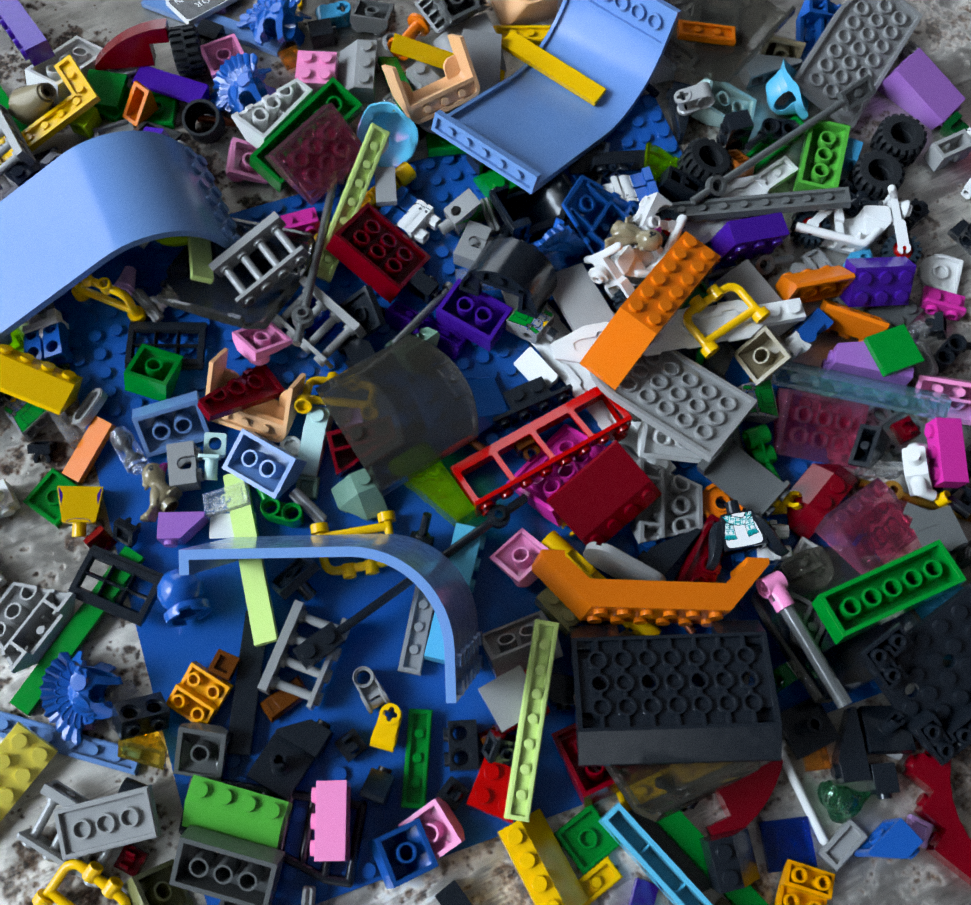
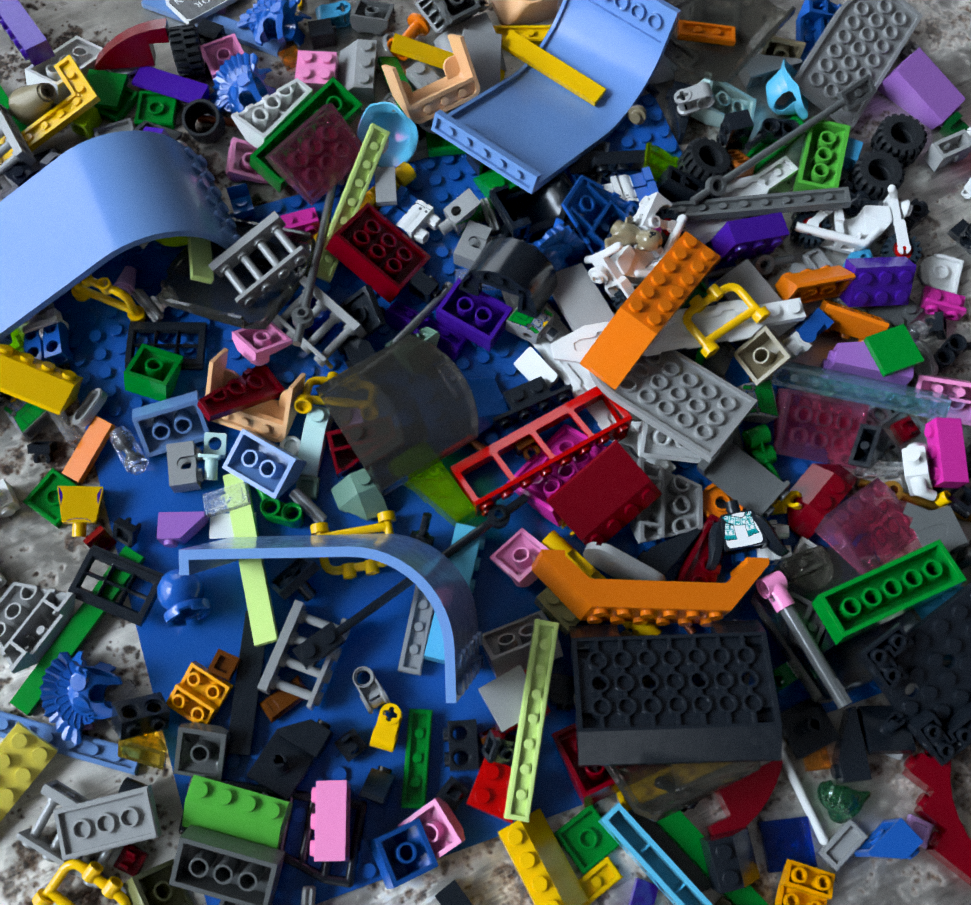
(140, 104): orange slope -> none
(161, 495): dark tan animal -> none
(241, 201): none -> blue slope
(637, 114): none -> dark tan plate
(883, 781): black brick -> none

